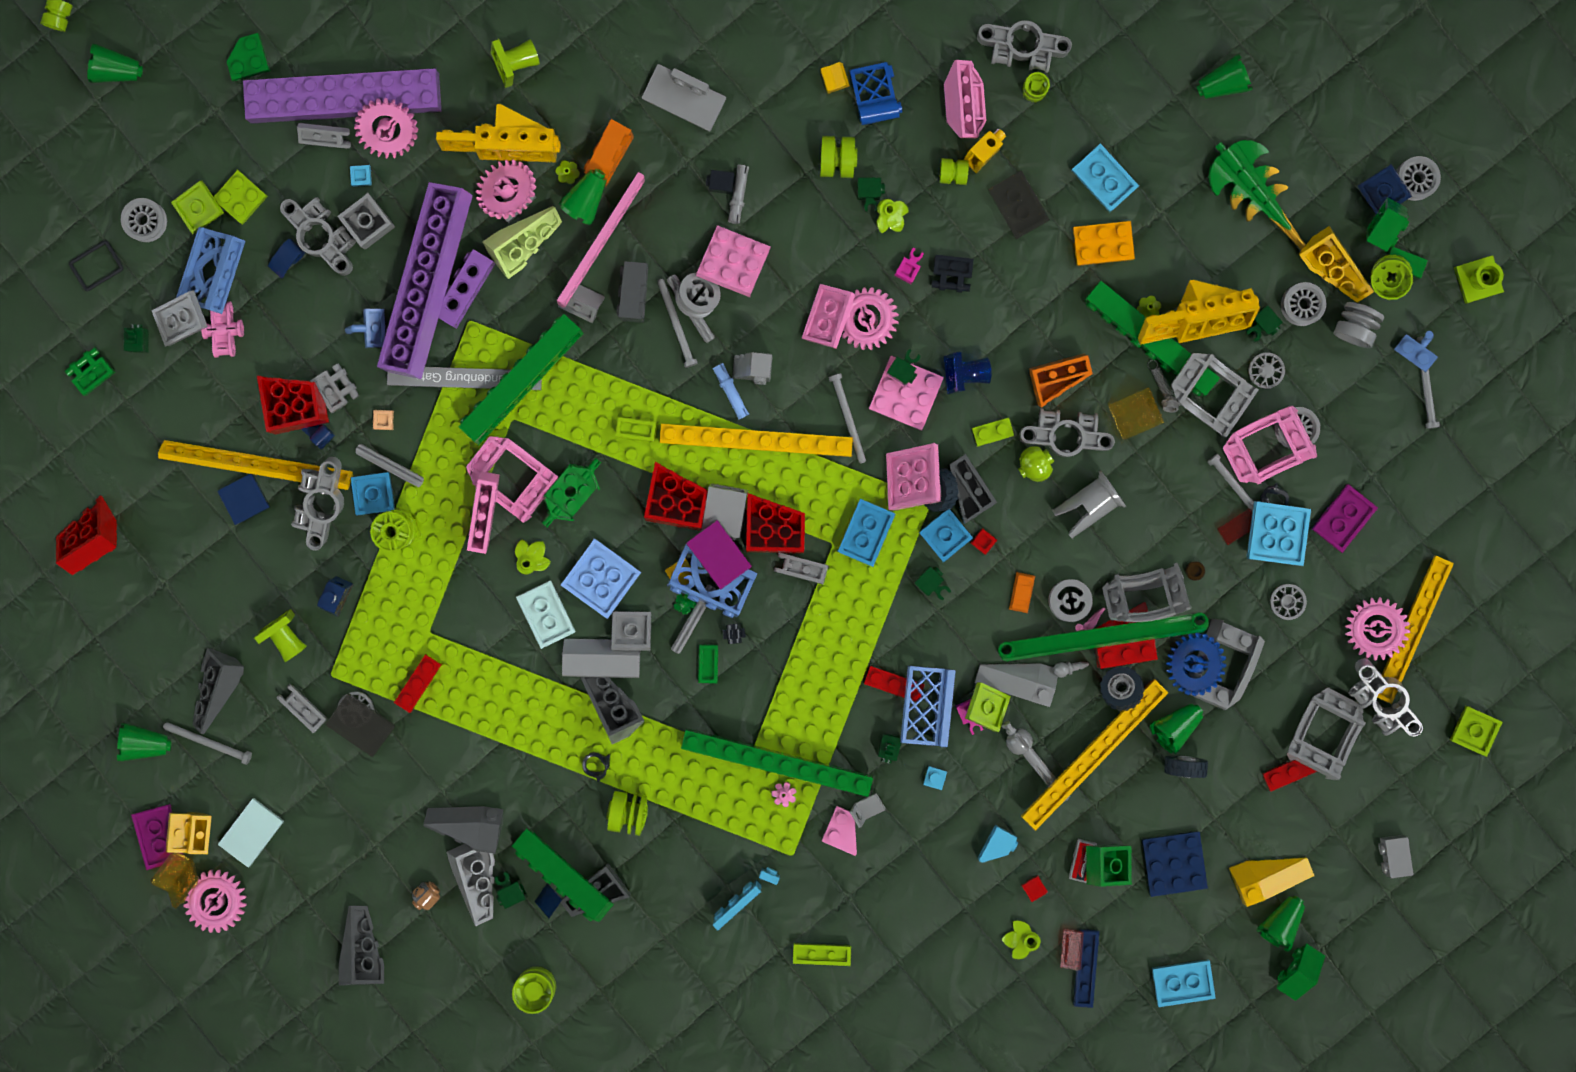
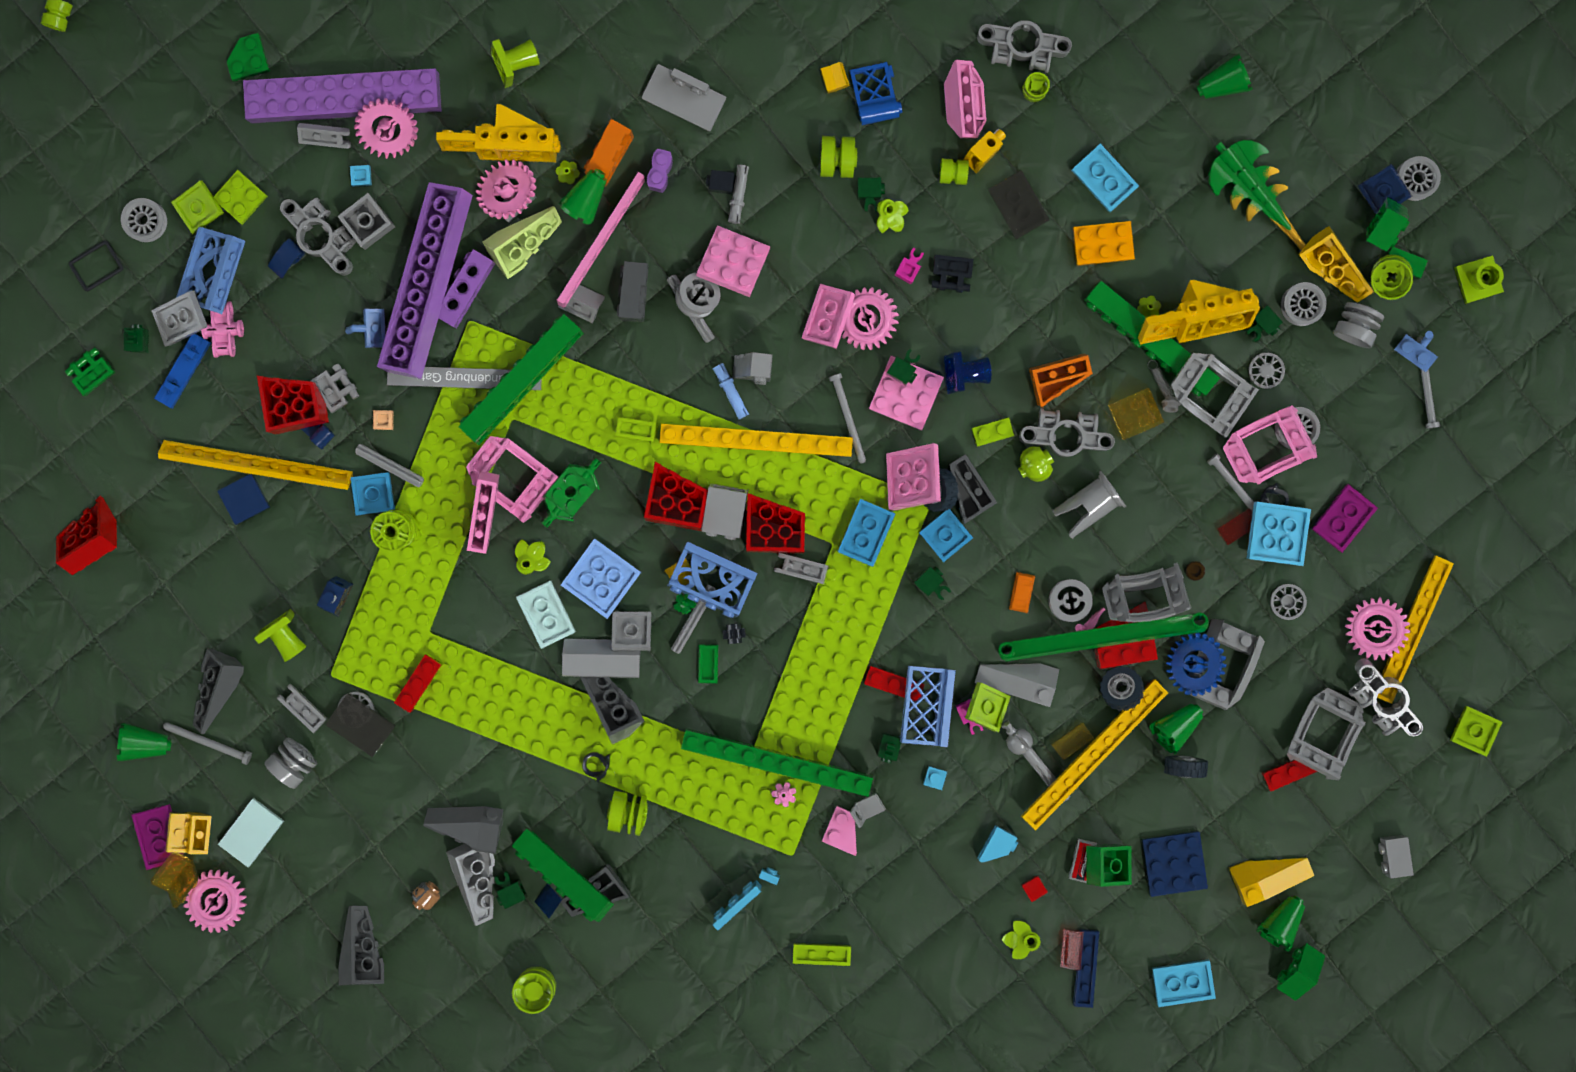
(111, 66): green cone -> none
(182, 370): none -> blue hinge
(290, 763): none -> light grey wheel
(306, 516): light grey piece -> none
(657, 176): none -> medium lavender brick
(676, 324): light grey bar -> none
(718, 555): magenta tile -> none
(983, 541): red tile -> none
(1062, 669): light grey bar -> none
(1072, 741): none -> clear yellow tile

